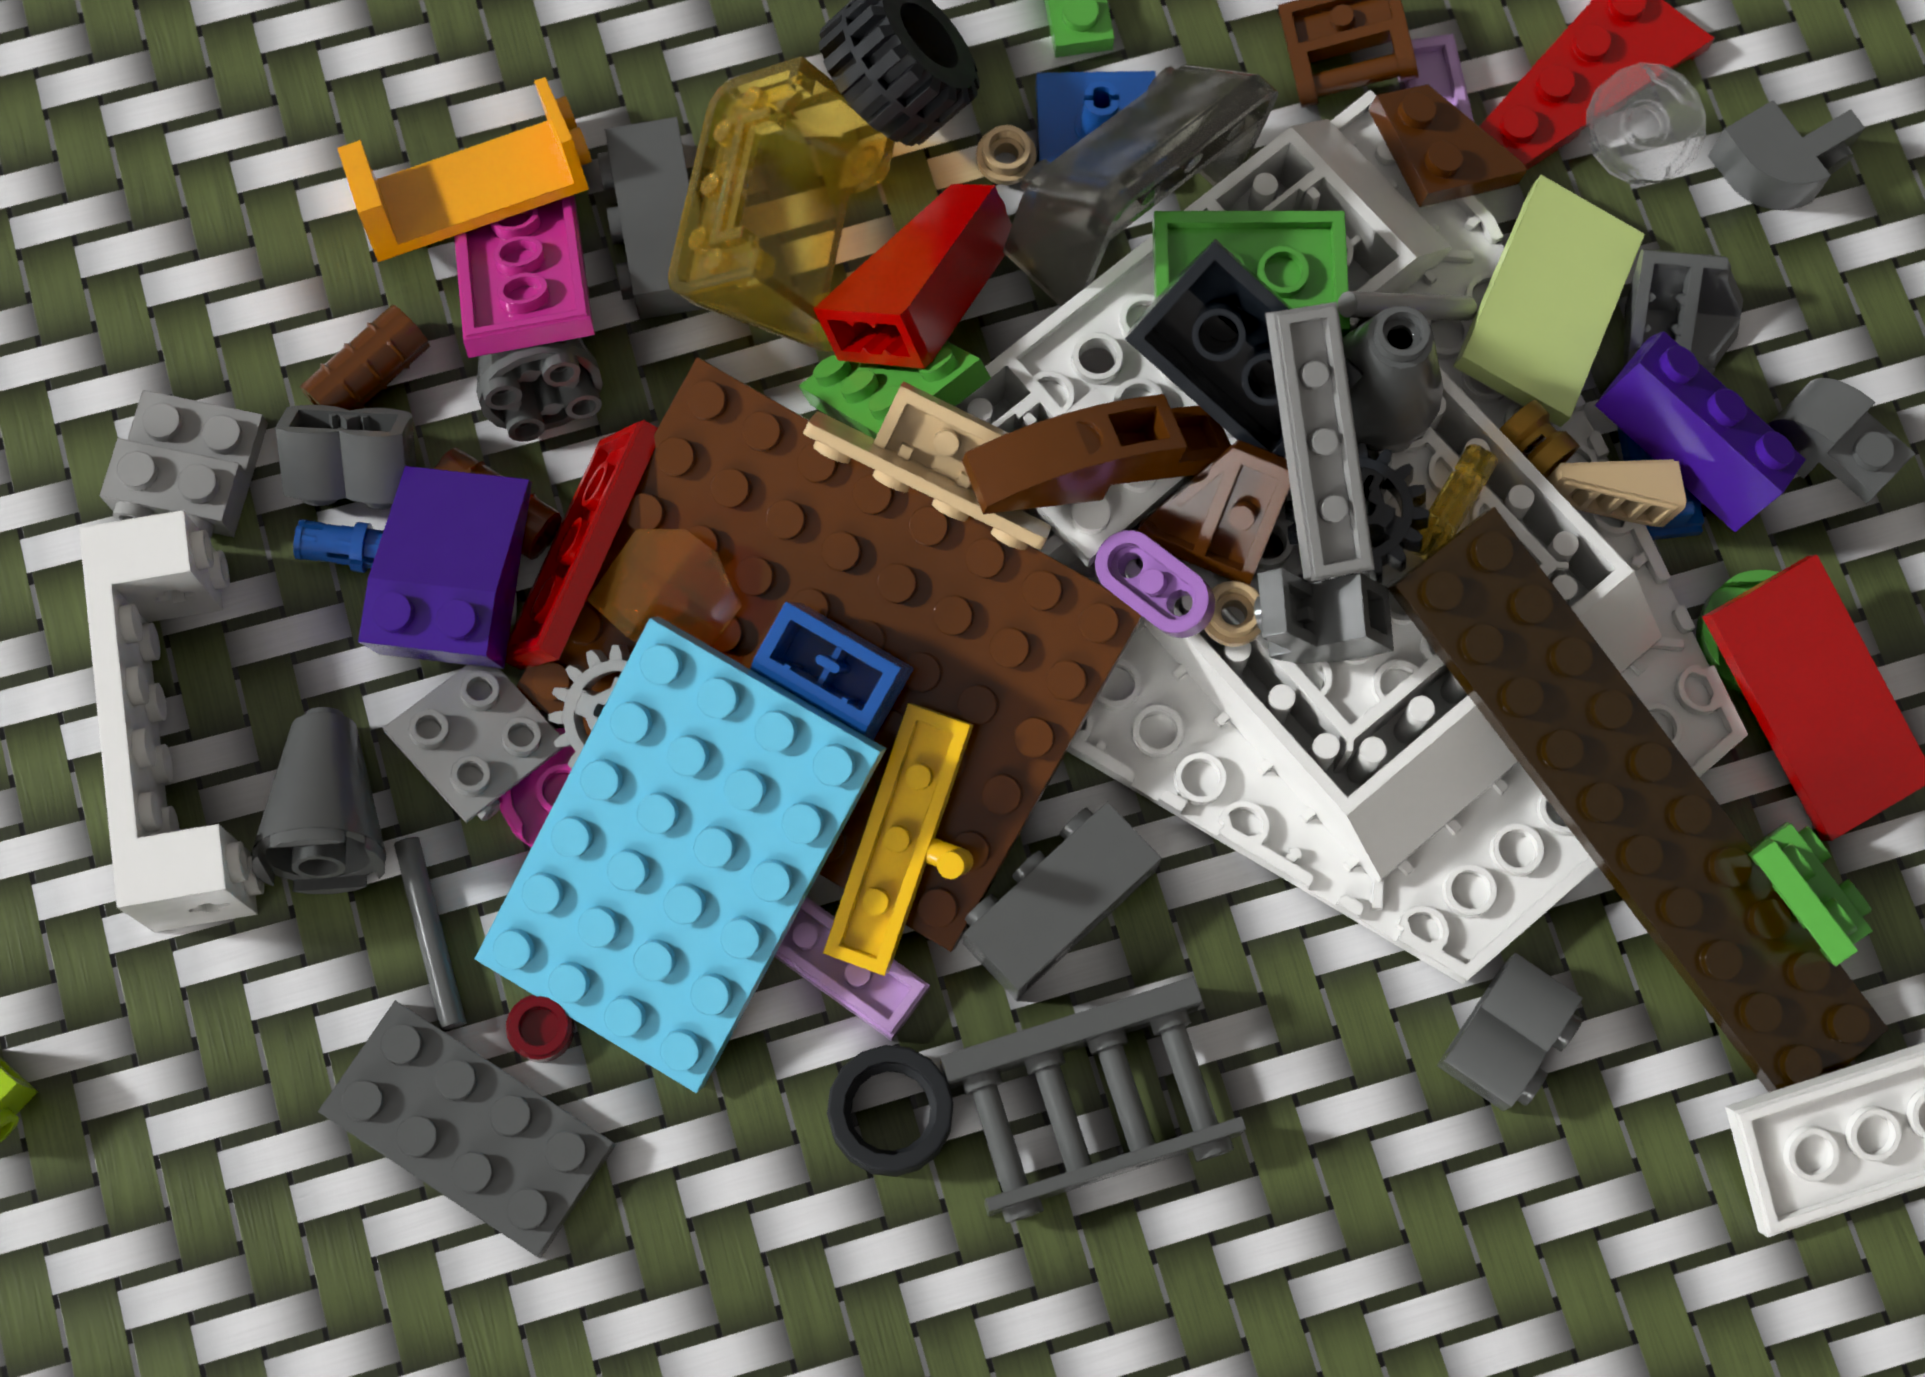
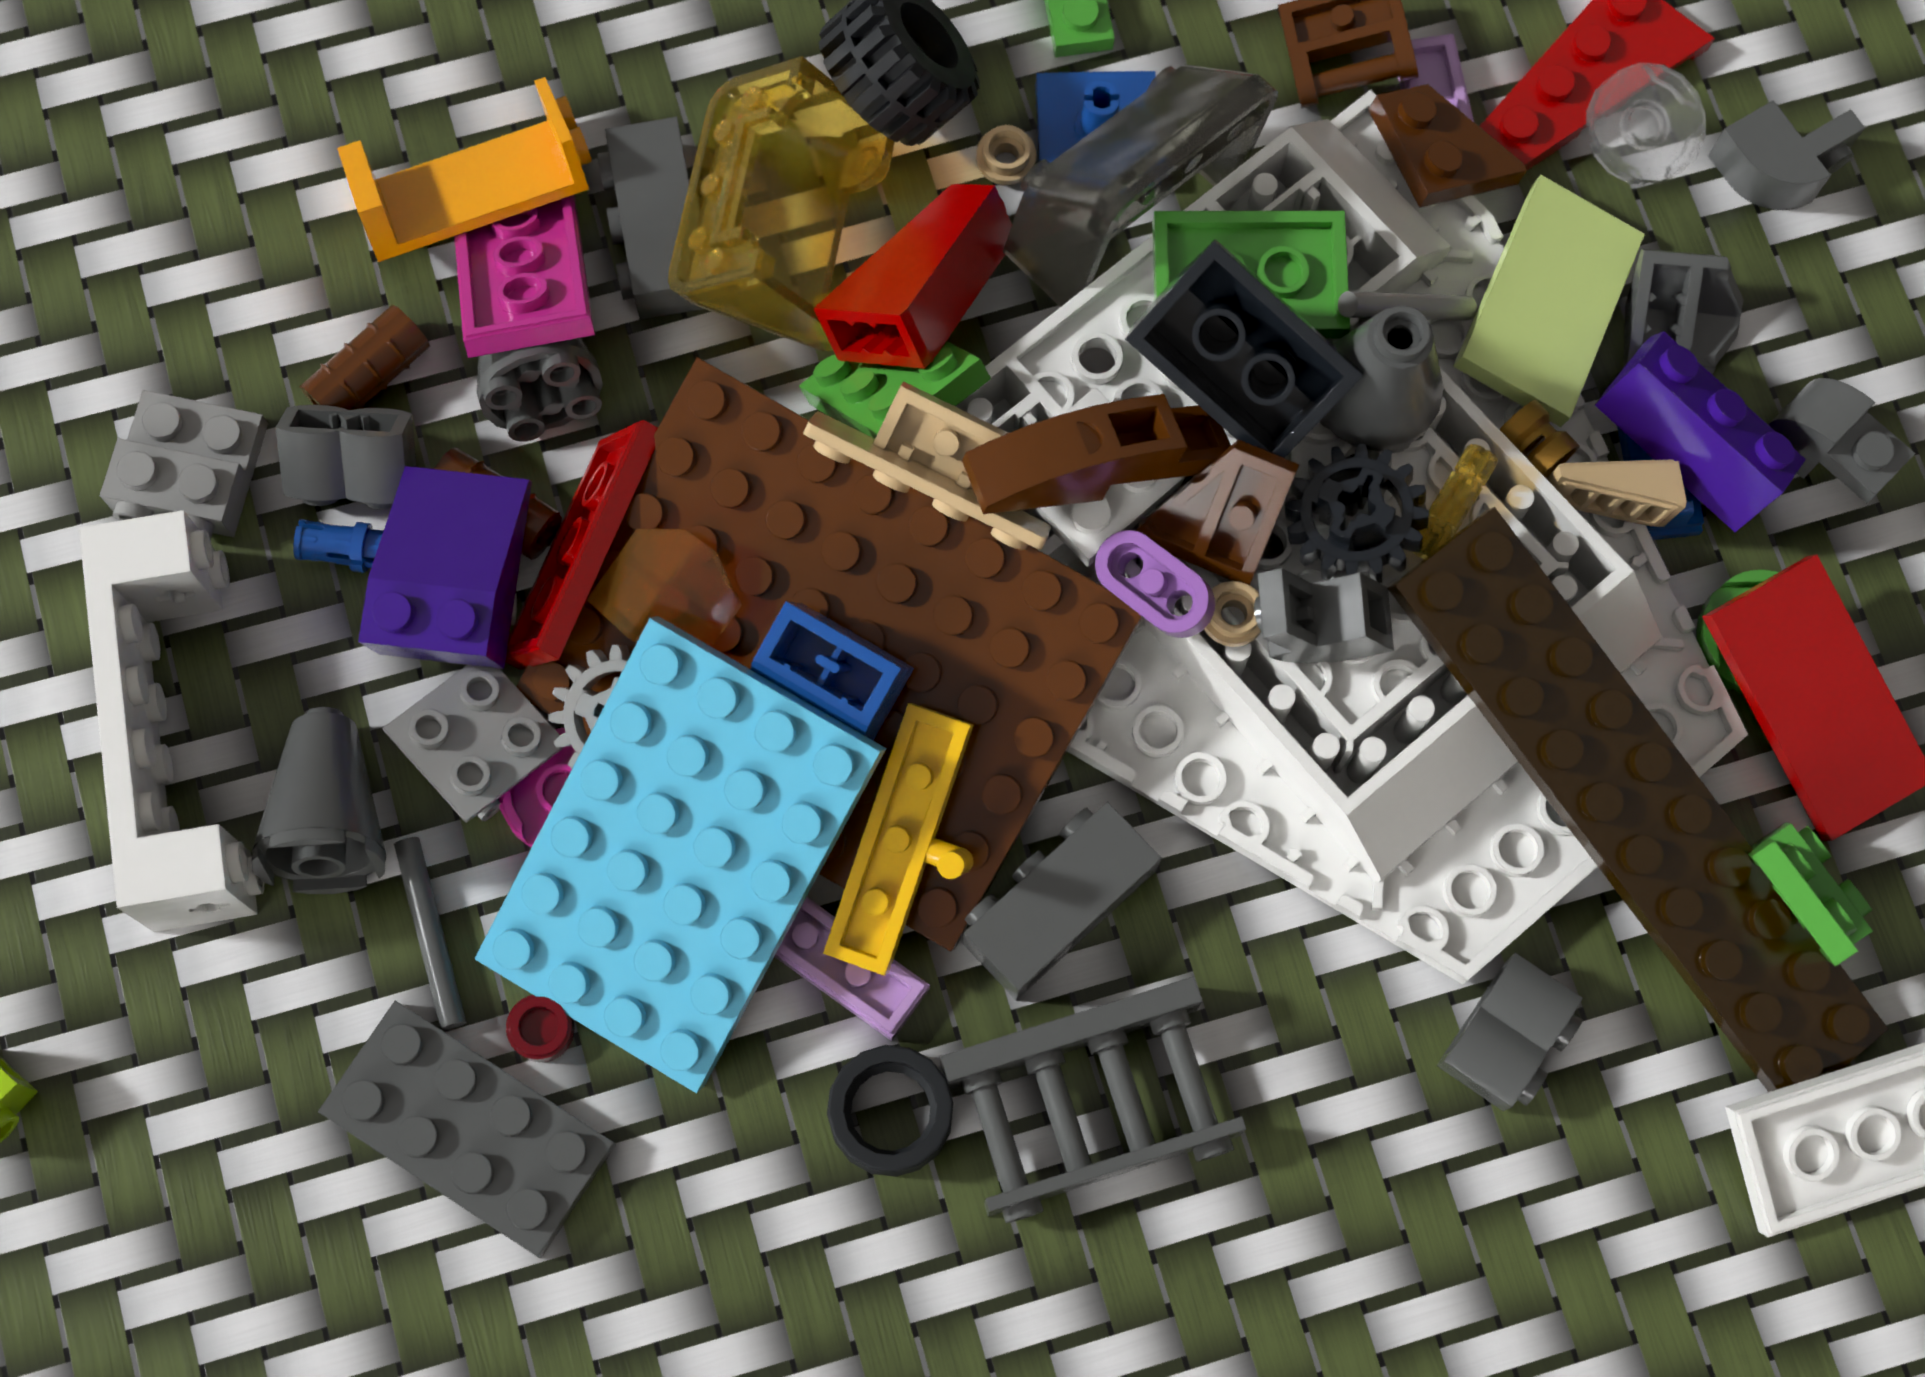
(1320, 441): light grey tile -> none

